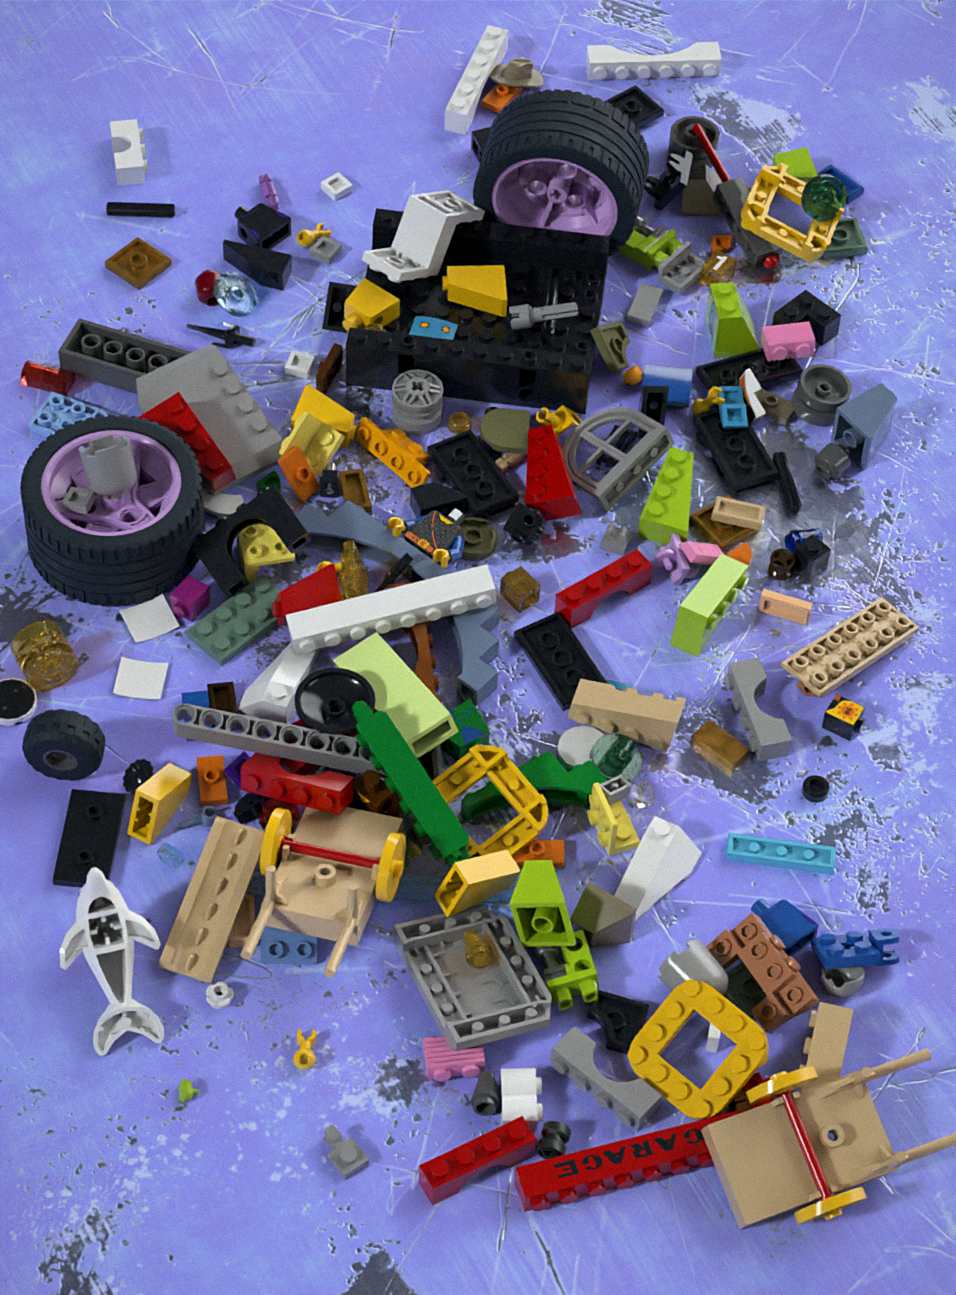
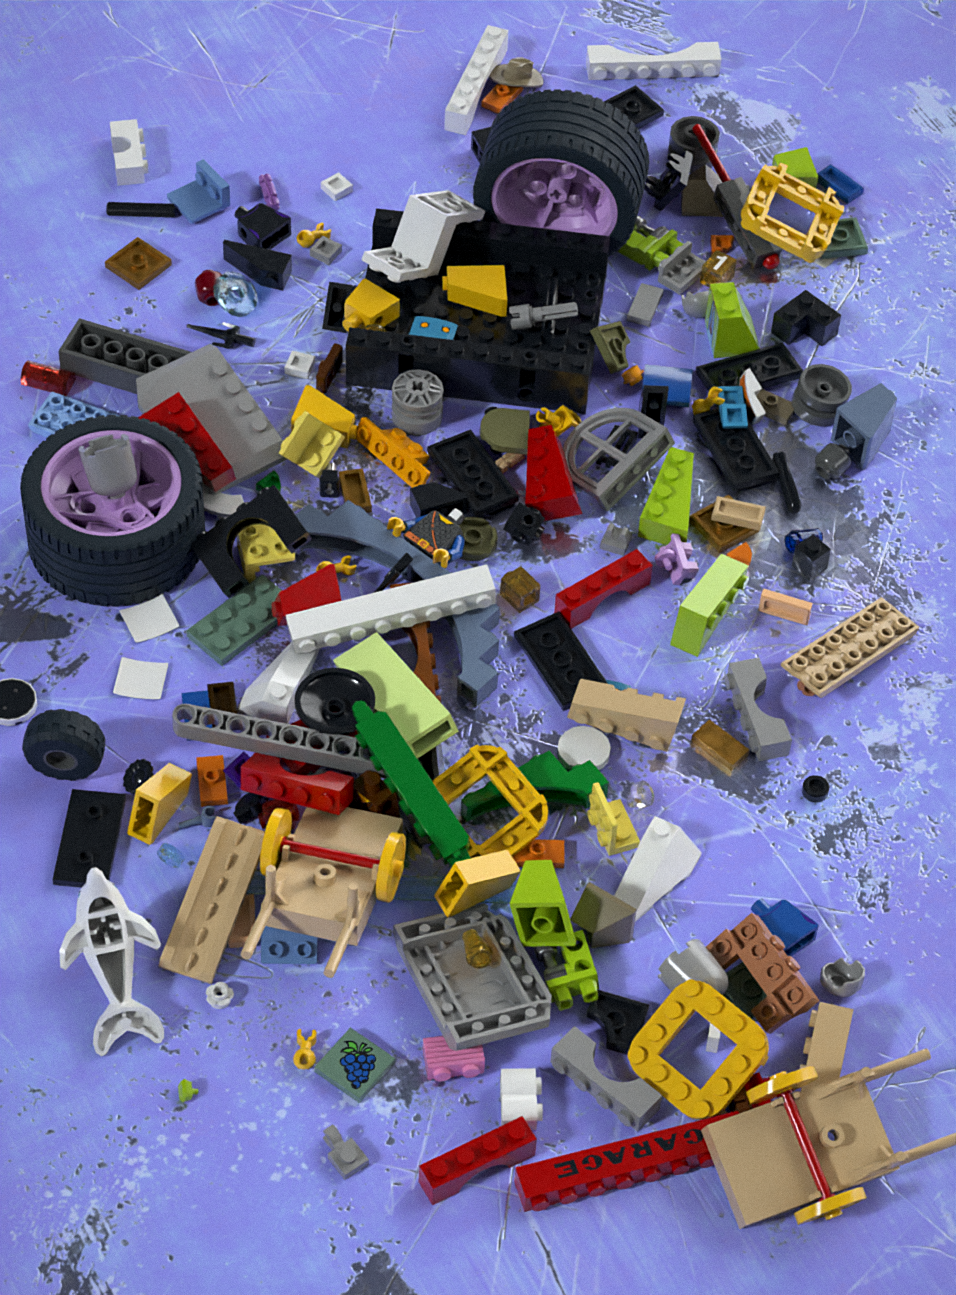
(44, 655): clear yellow wheel -> none
(78, 500): light grey tile -> none
(190, 598): magenta brick -> none
(203, 196): none -> medium blue bracket
(298, 473): orange plate -> none
(354, 574): clear yellow plate -> none
(354, 1065): none -> sand green tile
(459, 423): clear yellow plate -> none
(471, 731): green torso -> none
(485, 1095): dark grey cone -> none
(554, 1139): pearl dark grey wheel -> none
(616, 755): clear green tile -> none
(616, 789): light grey piece -> none
(695, 304): none -> light grey hair
(701, 552): bright pink tile -> none
(780, 853): medium azure tile -> none
(786, 560): dark brown wheel -> none
(788, 341): bright pink brick -> none
(823, 197): clear green tile -> none
(844, 717): black brick -> none
(856, 949): blue plate -> none

